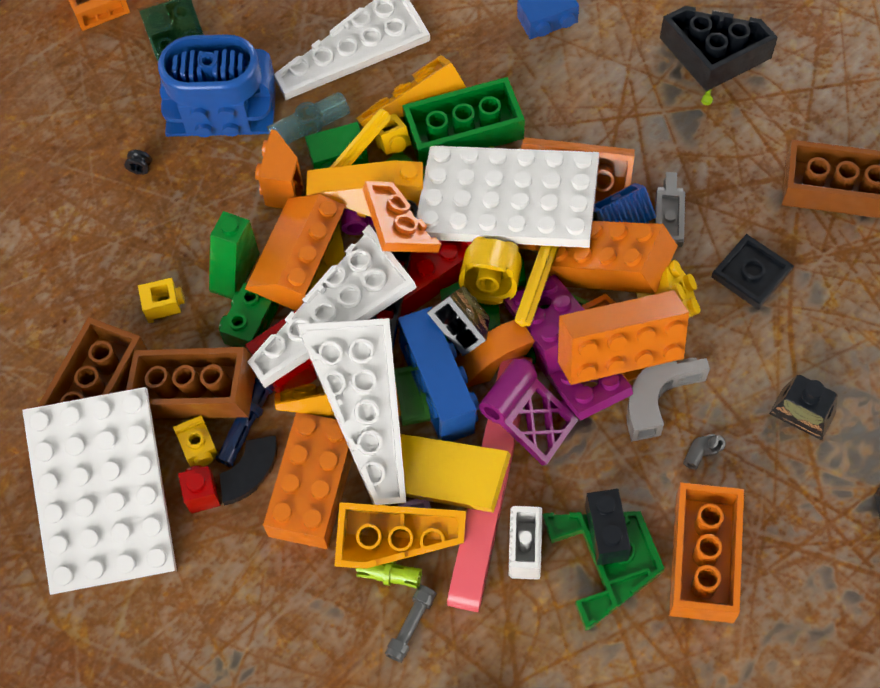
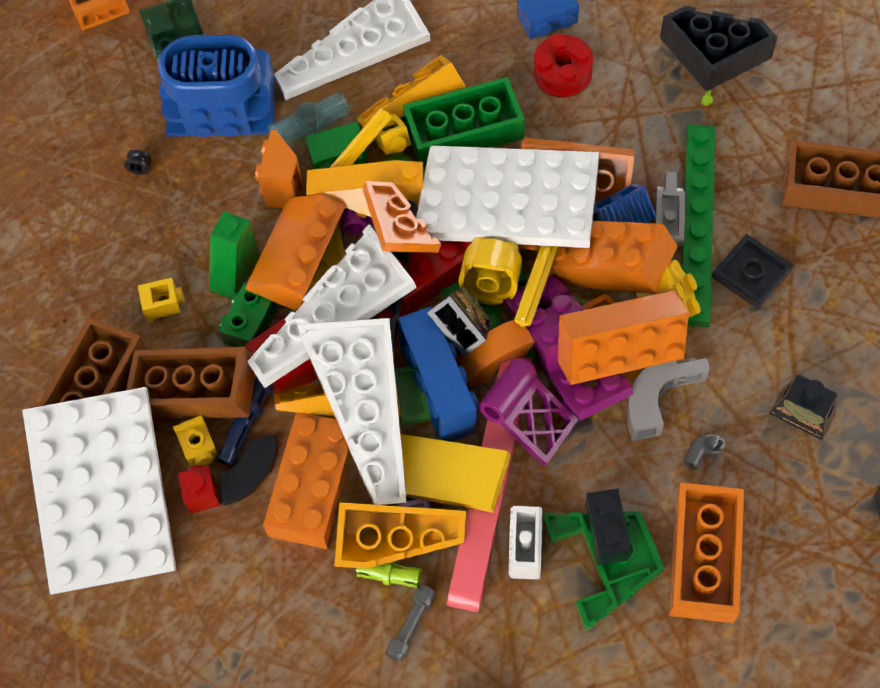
(576, 64): none -> red wheel
(699, 216): none -> green plate

